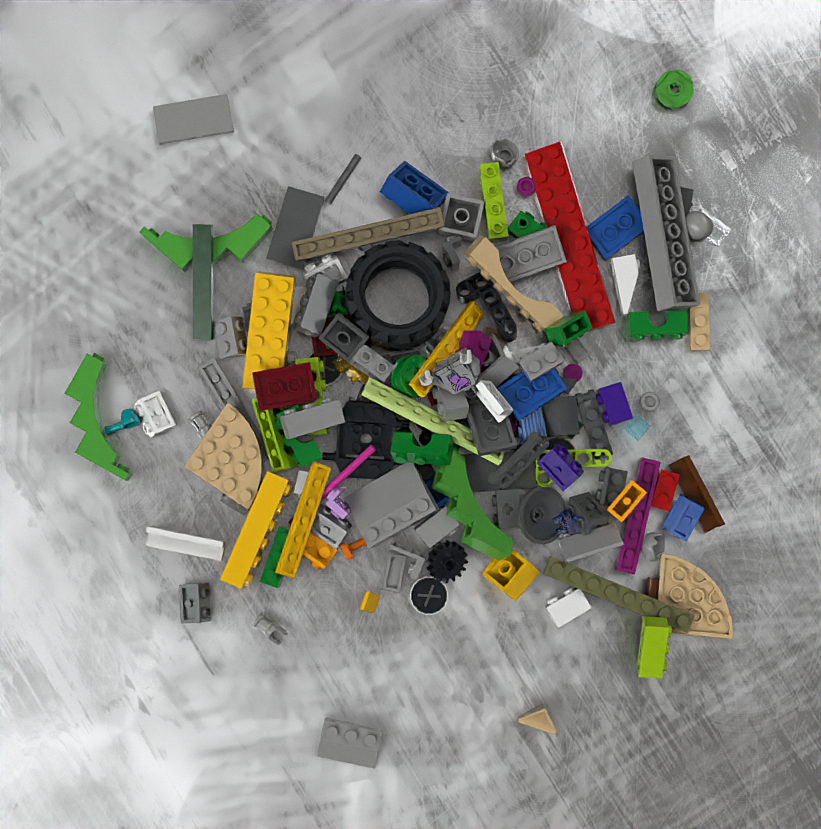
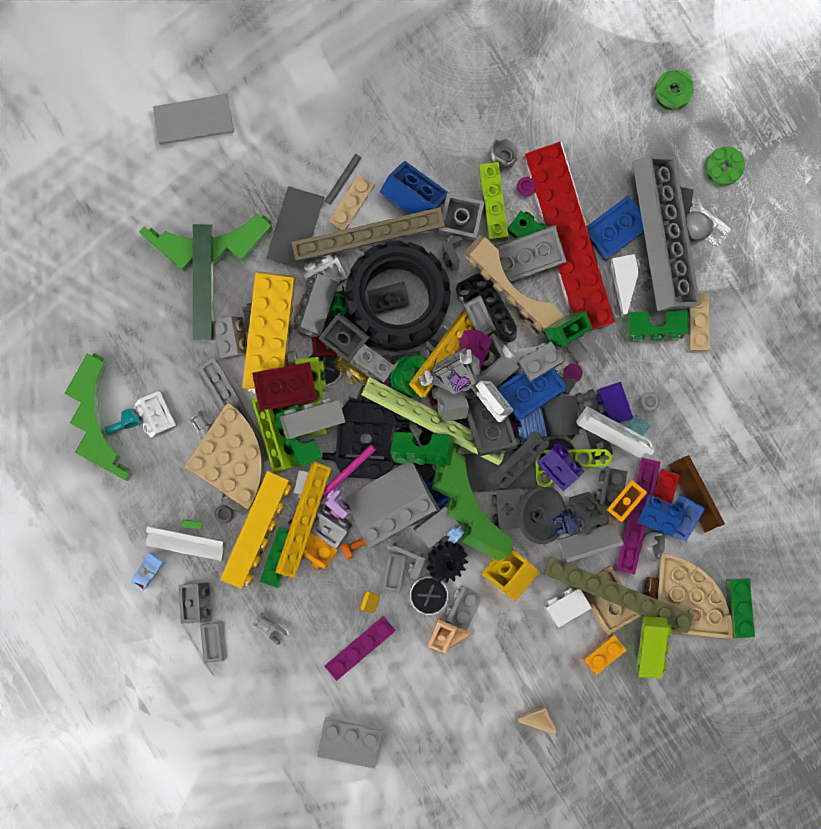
(147, 571): none -> light blue leg
(193, 524): none -> bright green tile
(212, 642): none -> light grey tile
(224, 514): none -> flat silver plate
(351, 203): none -> tan plate
(360, 648): none -> magenta plate
(388, 297): none -> dark grey bracket
(446, 636): none -> light nougat slope
(455, 534): none -> light blue plate
(463, 608): none -> light grey bracket
(479, 315): none -> light grey tile
(604, 654): none -> light orange brick
(609, 614): none -> tan tile
(615, 433): none -> white fence
(661, 515): none -> blue bracket
(734, 159): none -> bright green plate
(741, 604): none -> green arch

